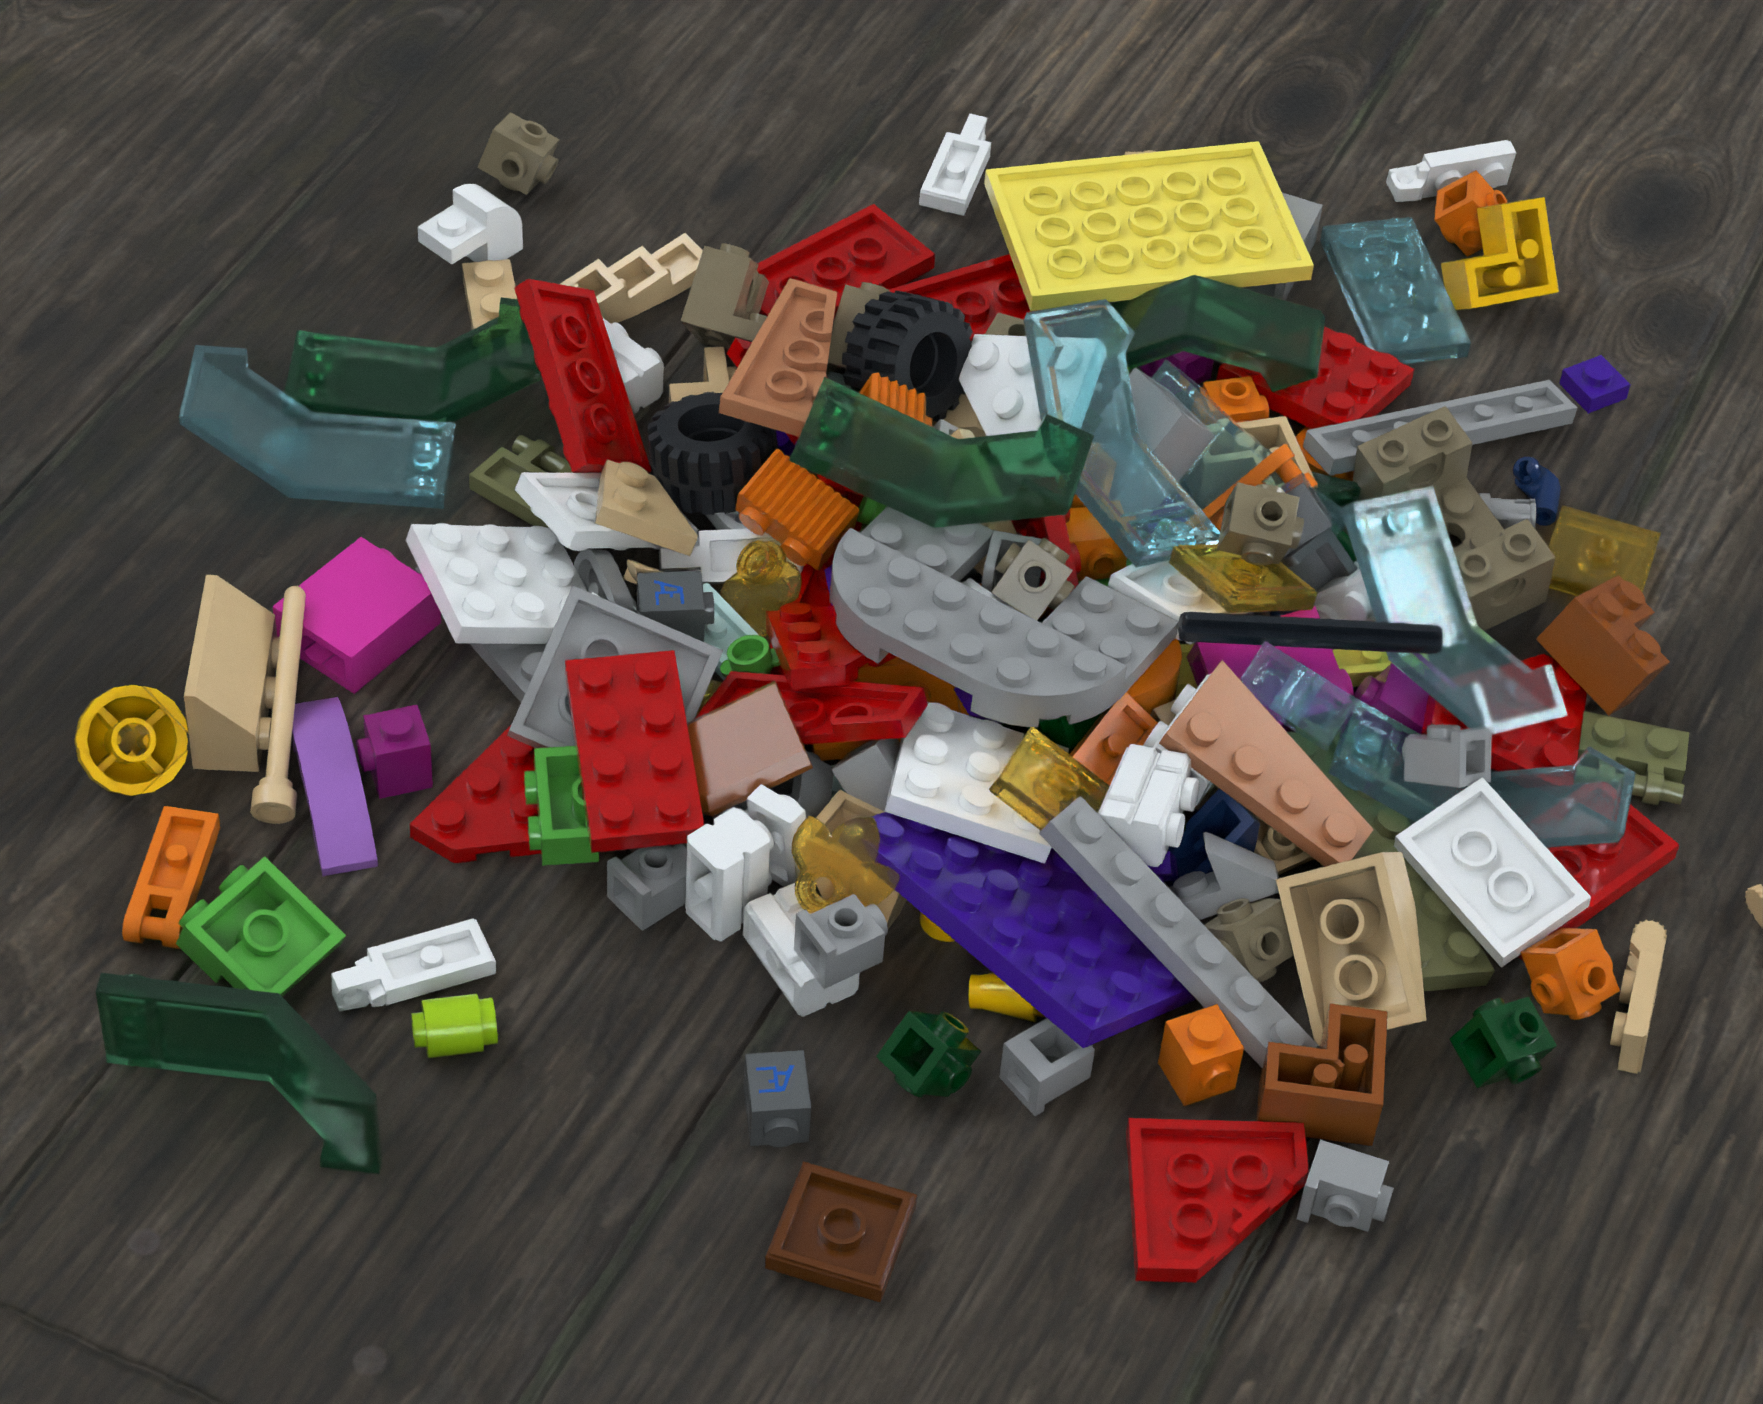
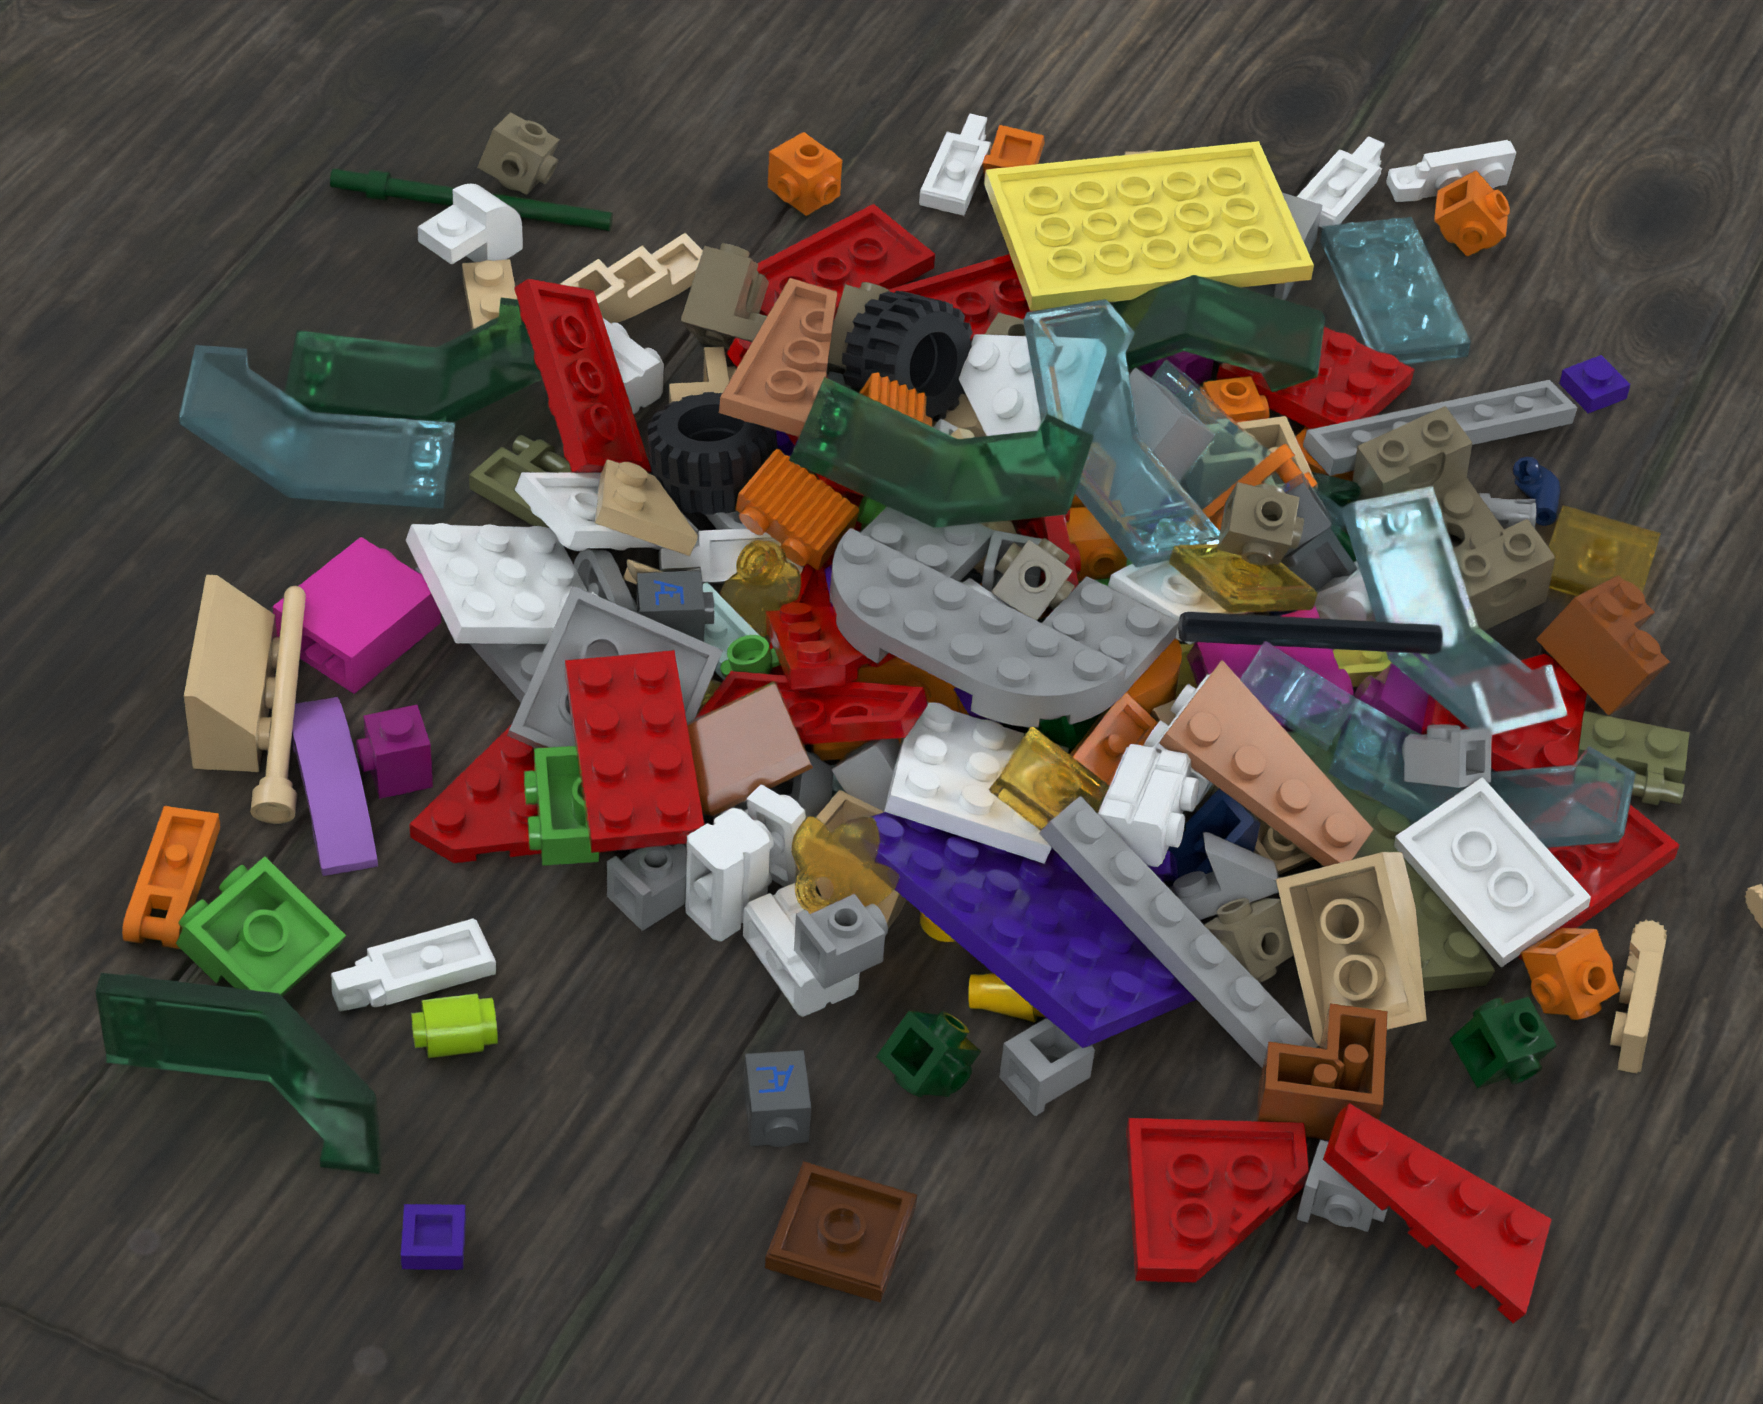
(132, 740): yellow cylinder -> none
(380, 185): none -> dark green bar
(433, 1236): none -> dark purple plate
(804, 173): none -> orange brick
(1013, 148): none -> orange bracket
(1200, 1055): orange brick -> none
(1345, 181): none -> white hinge
(1470, 1221): none -> red wing
(1515, 258): yellow brick -> none

